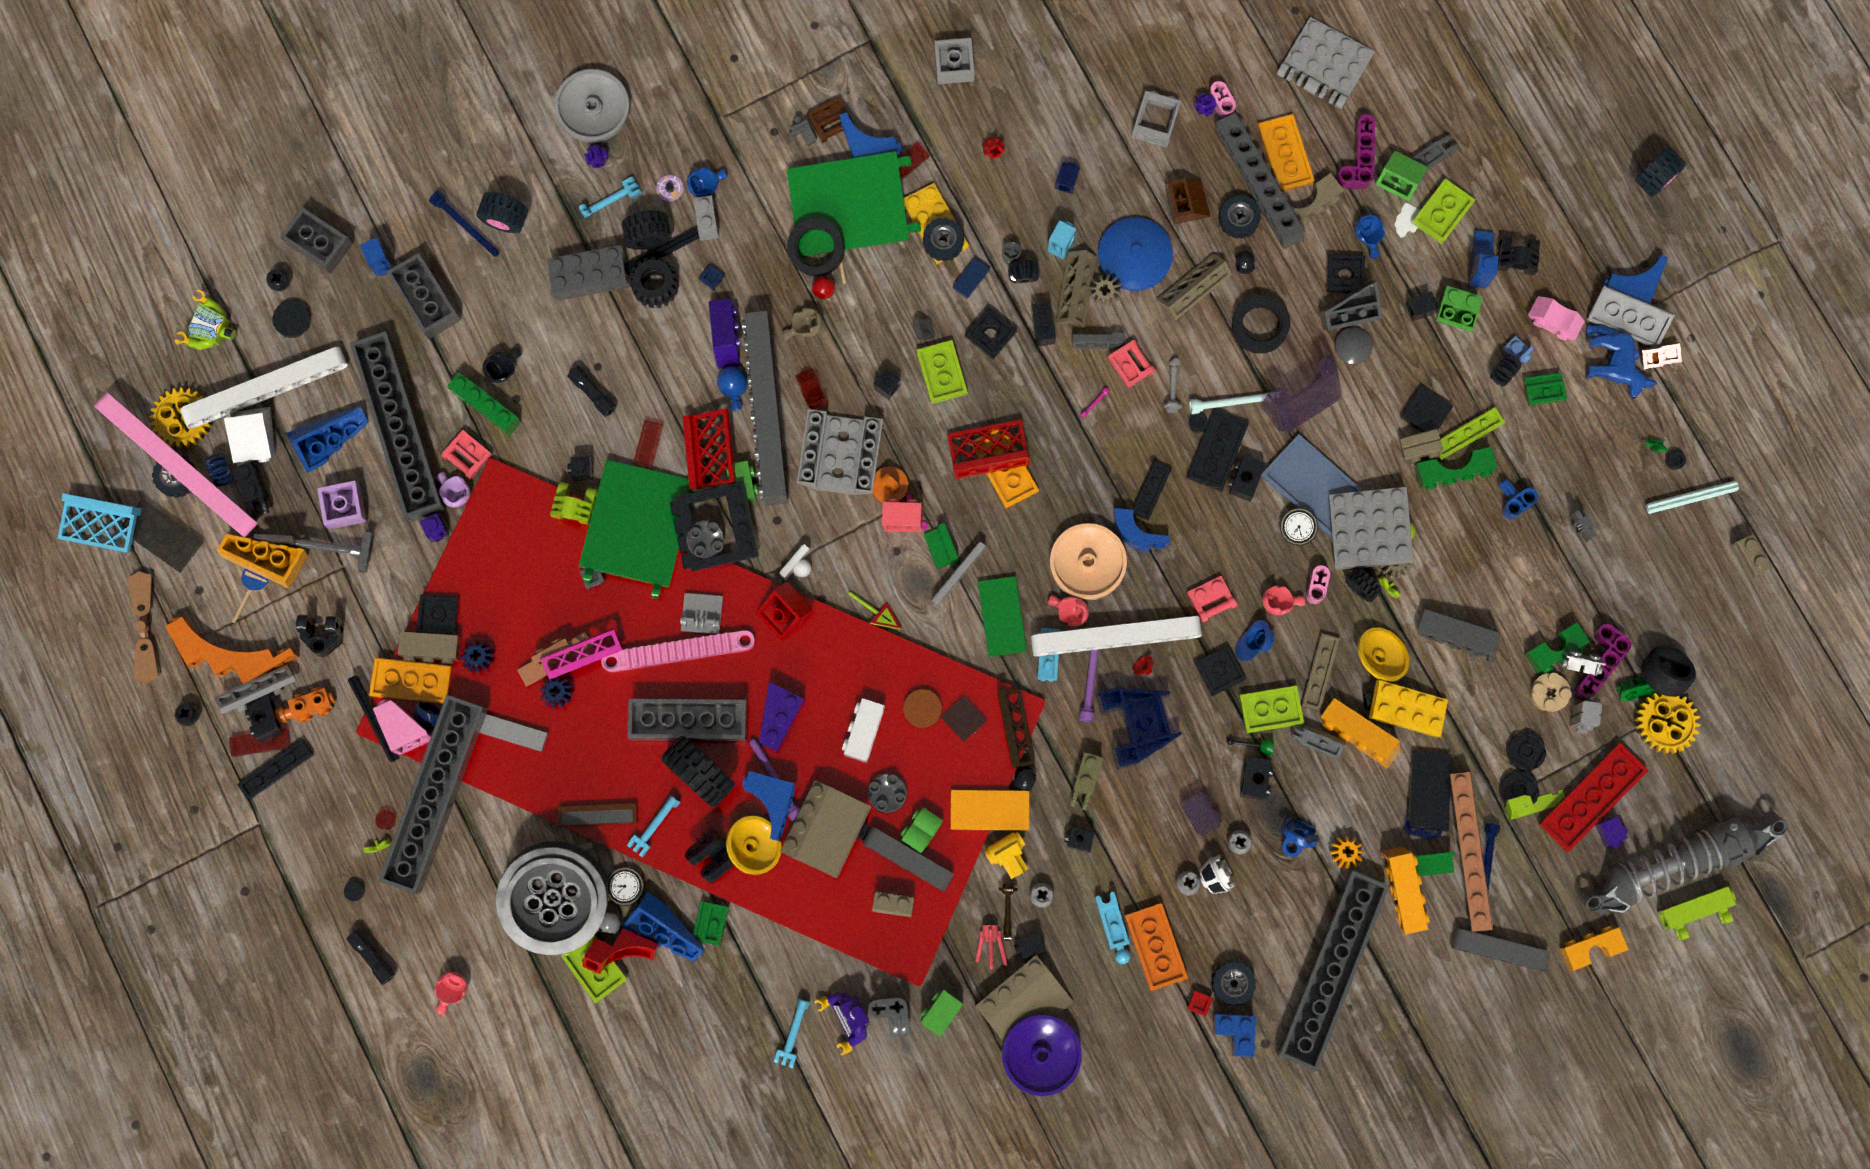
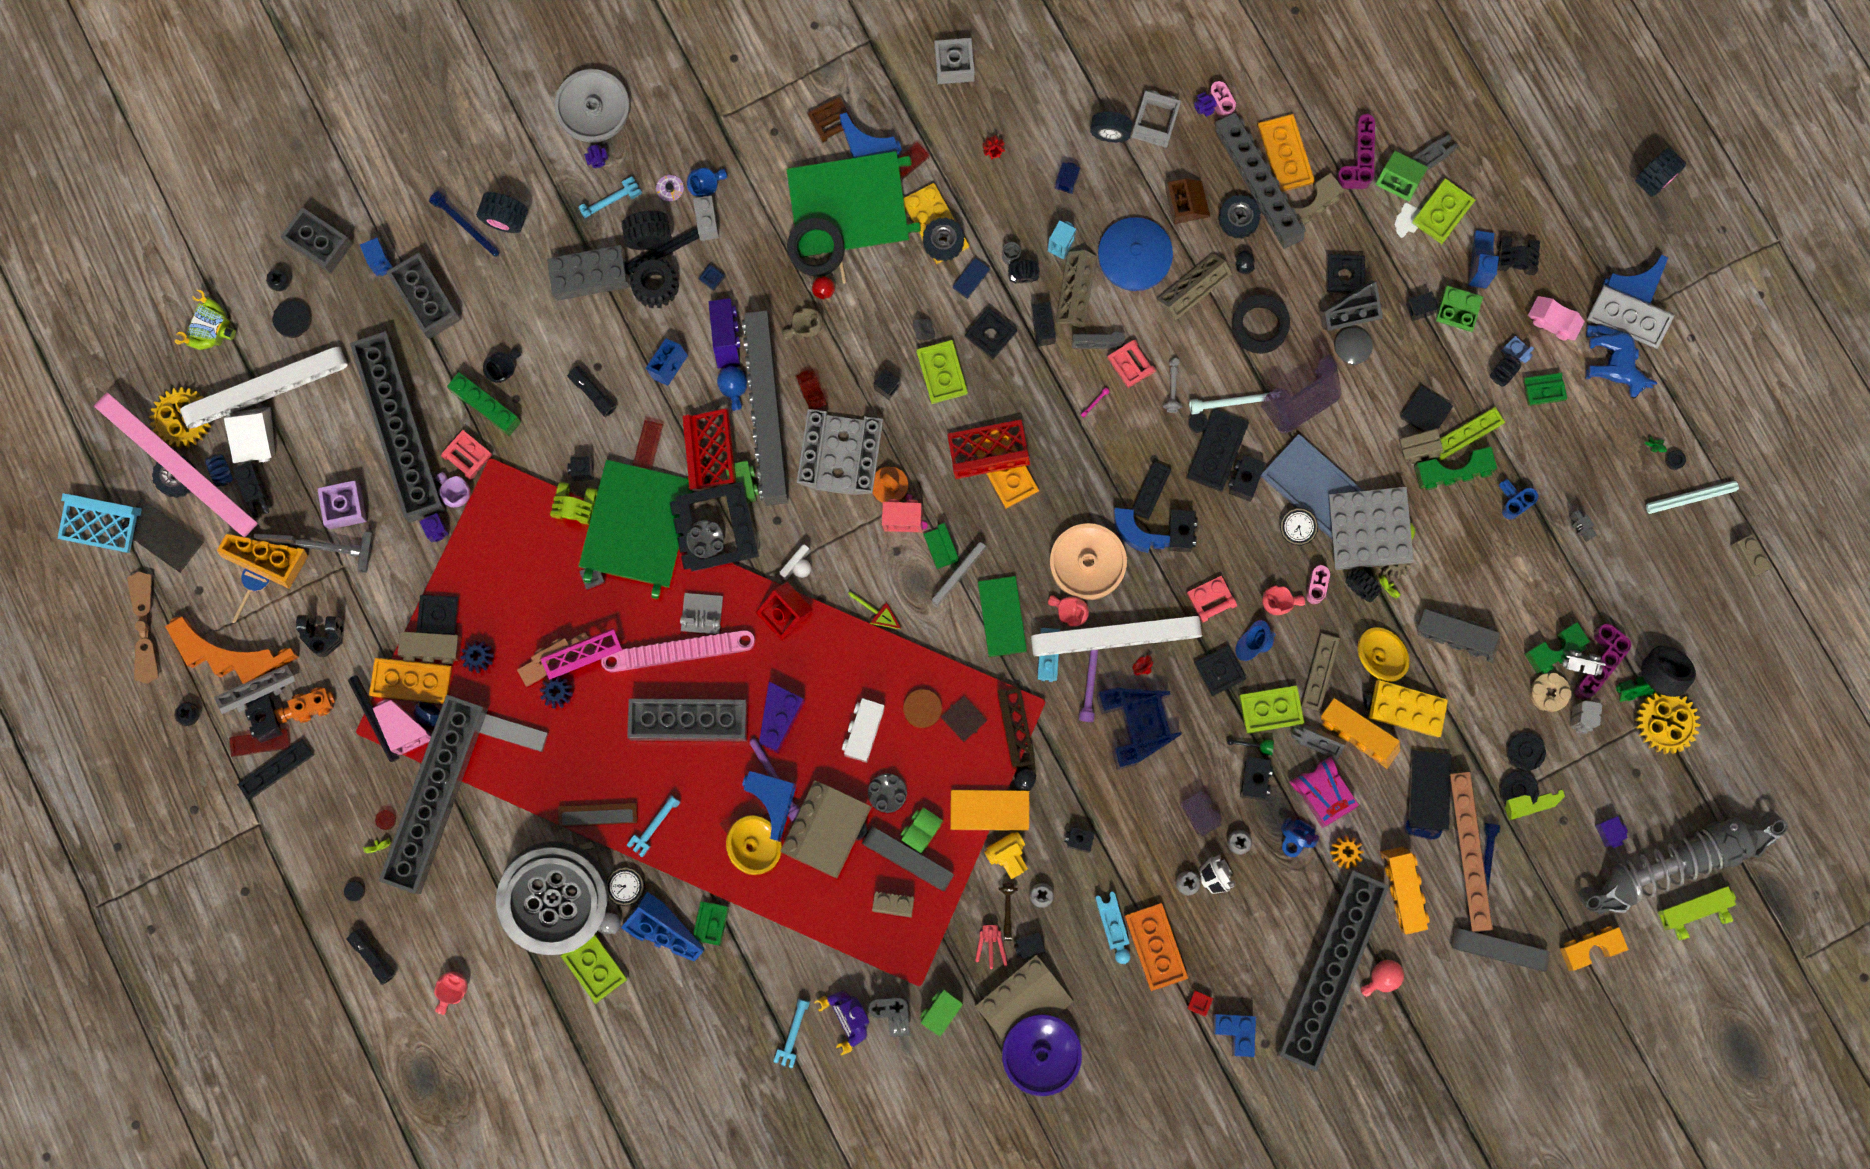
(320, 439): blue wedge -> none
(627, 945): red arch -> none
(666, 362): none -> blue brick
(697, 771): black tyre -> none
(711, 845): black piece -> none
(803, 128): dark grey piece -> none
(1086, 778): olive hinge -> none
(1100, 294): dark tan gear -> none
(1111, 127): none -> black wheel
(1184, 519): none -> black brick
(1245, 983): black wheel -> none
(1325, 793): none -> dark pink piece
(1326, 60): light grey hinge -> none
(1370, 232): blue hair -> none
(1385, 977): none -> coral hair
(1435, 864): green panel -> none
(1593, 797): red plate -> none
(1661, 354): slope -> none

